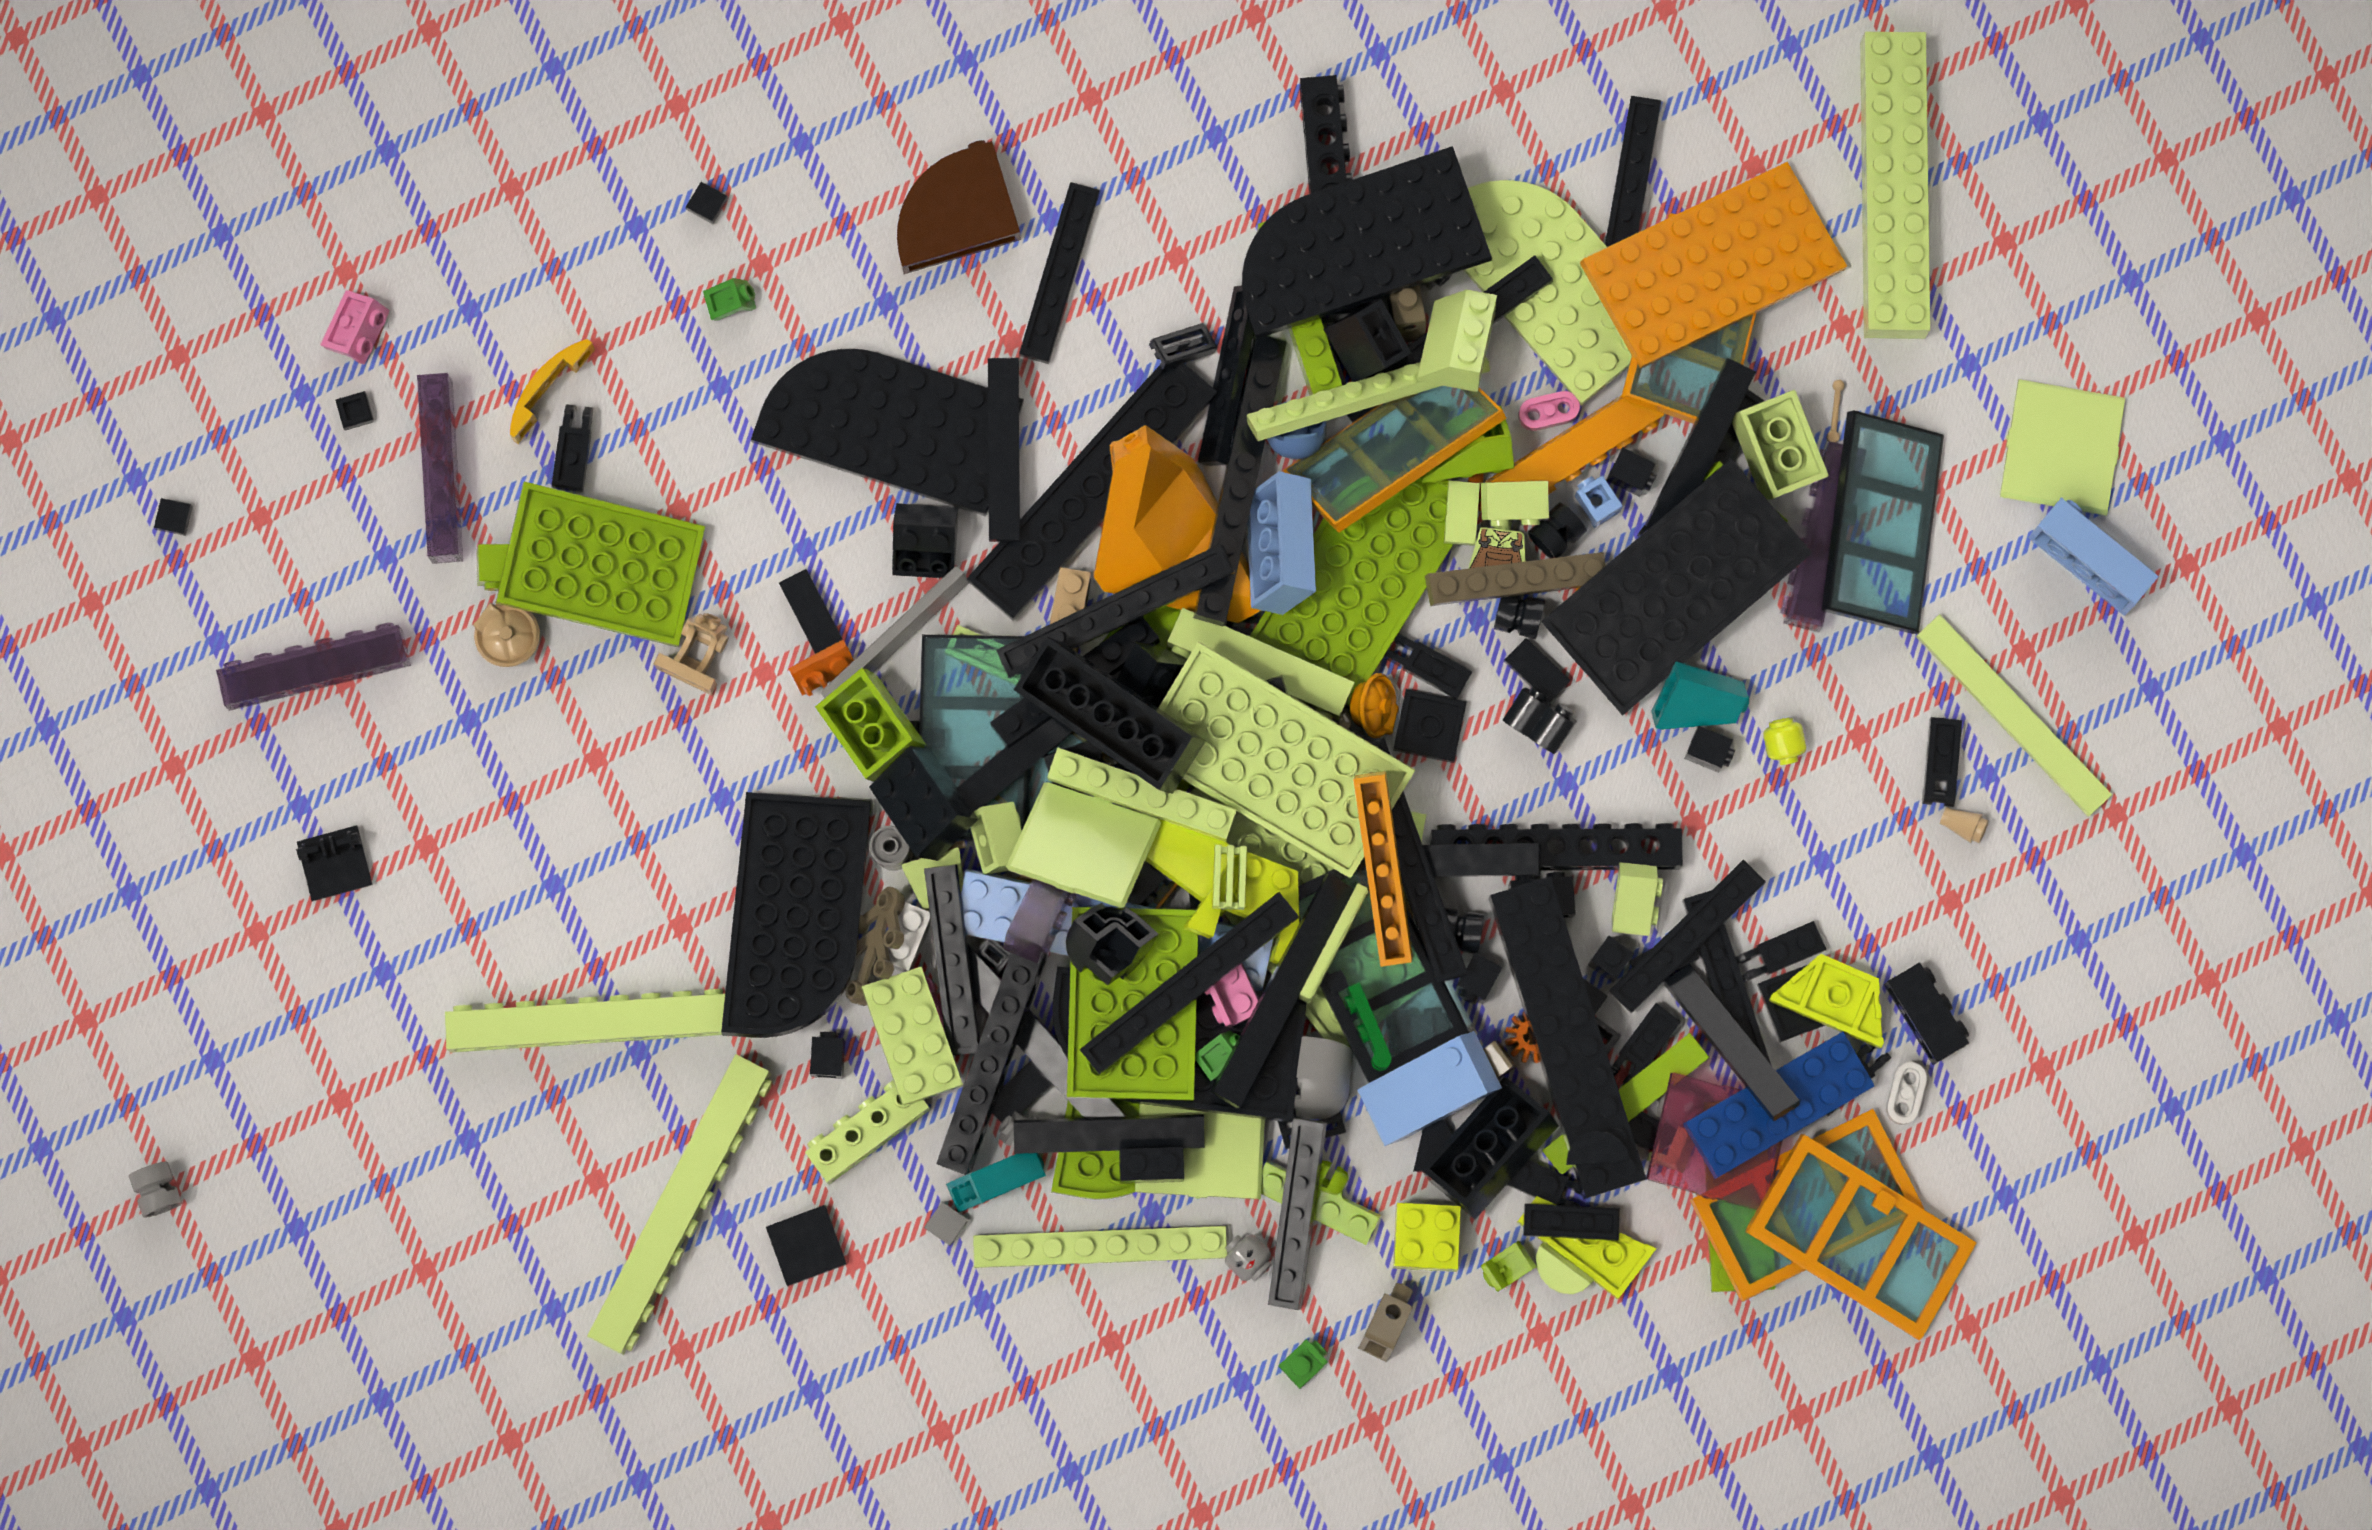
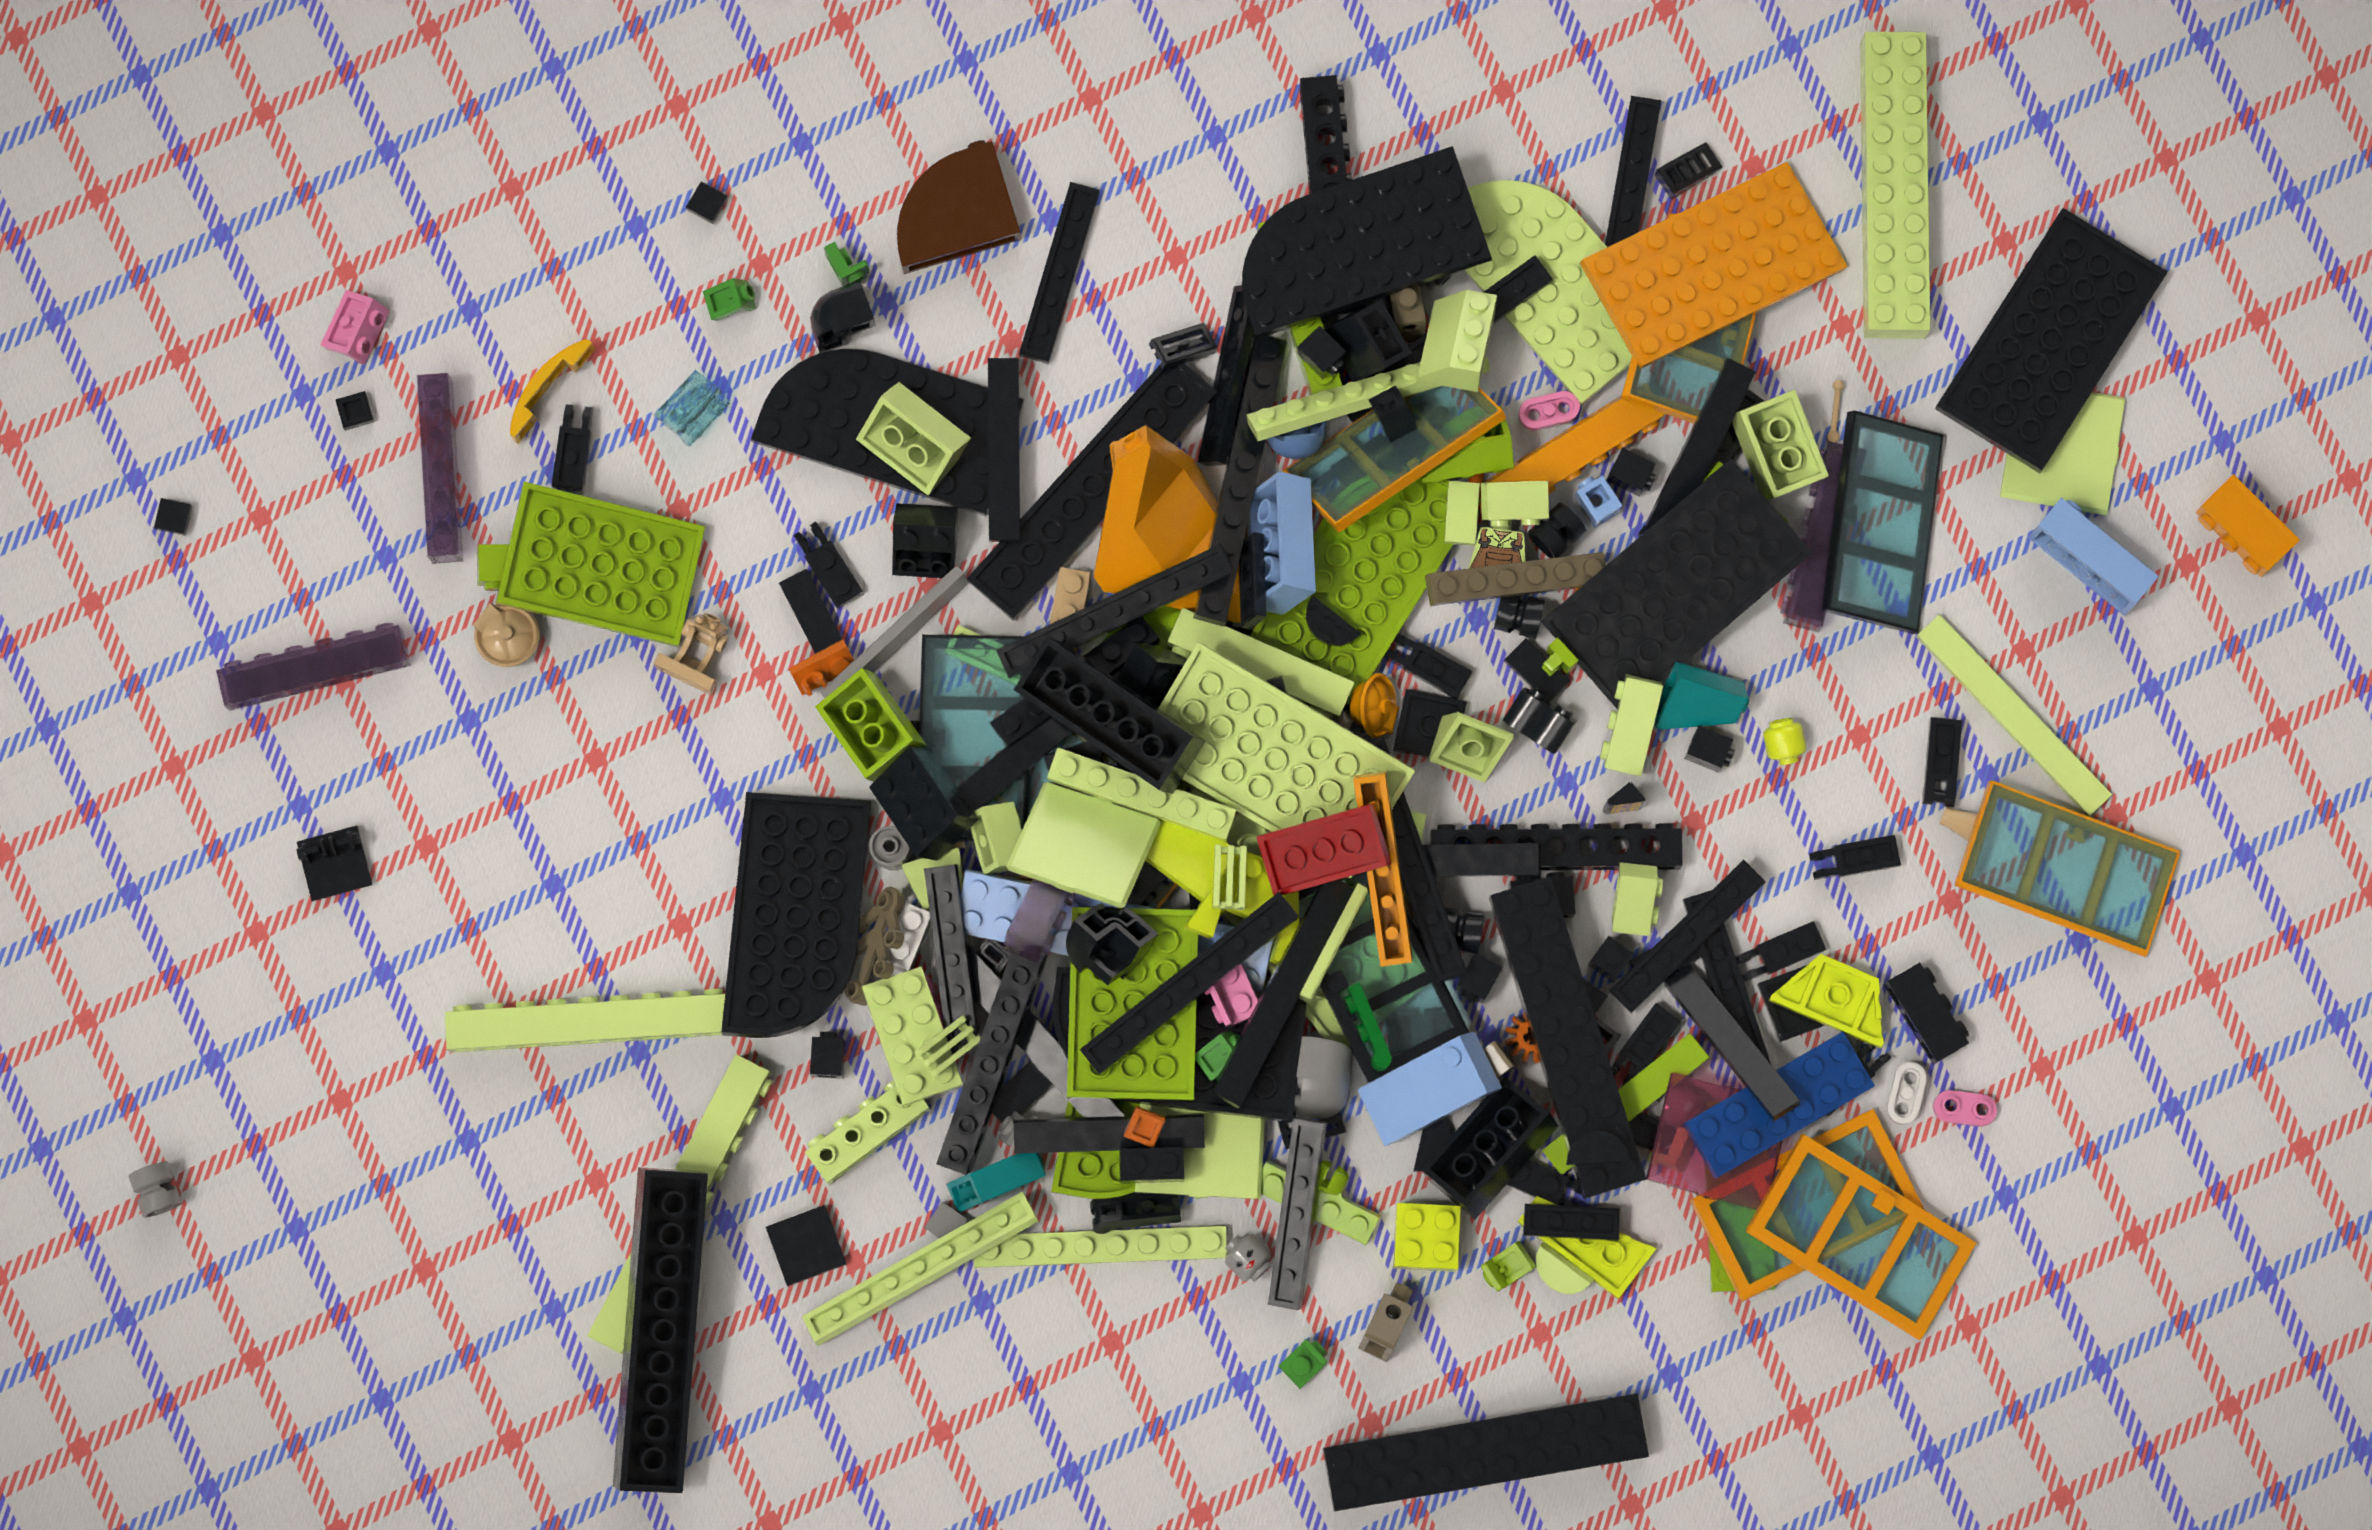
(660, 1330): none -> black brick
(692, 408): none -> clear light blue bracket
(830, 568): none -> black hinge
(840, 264): none -> bright green bracket
(840, 315): none -> black brick
(913, 438): none -> yellowish green slope
(920, 1268): none -> yellowish green plate
(966, 1032): none -> yellowish green tile
(1134, 1211): none -> black plate
(1144, 1126): none -> orange tile
(1252, 581): none -> black tile
(1322, 353): none -> black brick
(1324, 850): none -> red plate
(1328, 626): none -> black tile
(1393, 414): none -> black brick
(1469, 745): none -> yellowish green slope
(1485, 1452): none -> black brick
(1559, 658): none -> lime tile
(1624, 800): none -> black slope
(1631, 724): none -> yellowish green brick
(1667, 182): none -> black slope
(1859, 857): none -> black hinge
(1965, 1108): none -> bright pink plate
(2051, 340): none -> black plate
(2067, 868): none -> clear light blue door
(2246, 526): none -> light orange slope

